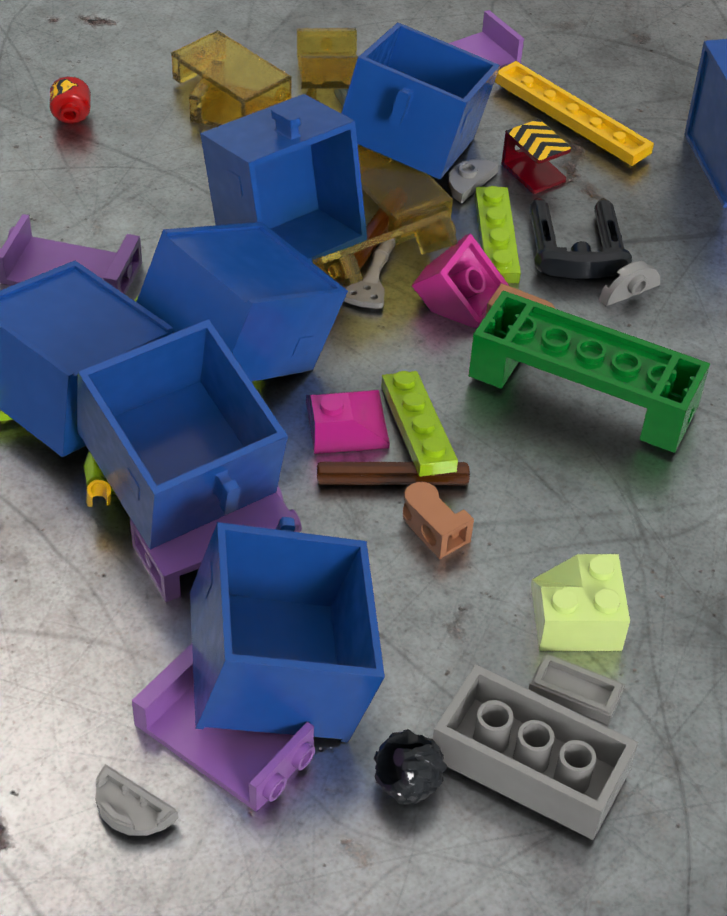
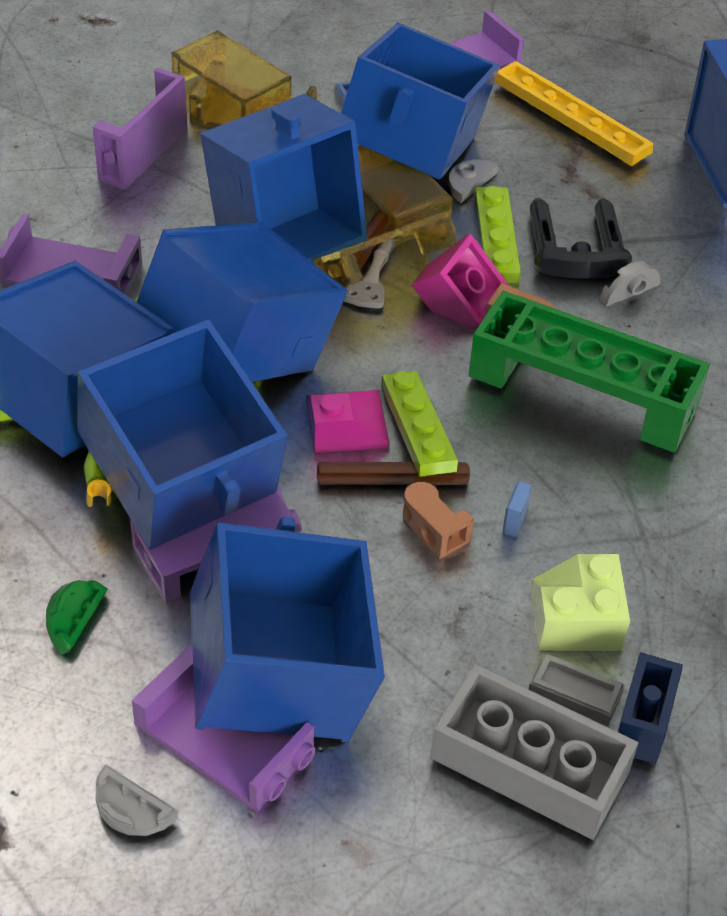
(70, 100): red head -> none
(71, 610): none -> green plate
(131, 150): none -> medium lavender panel
(326, 57): clear yellow panel -> none
(409, 767): black piece -> none
(517, 509): none -> medium blue tile
(531, 162): piece -> none
(650, 704): none -> dark blue brick

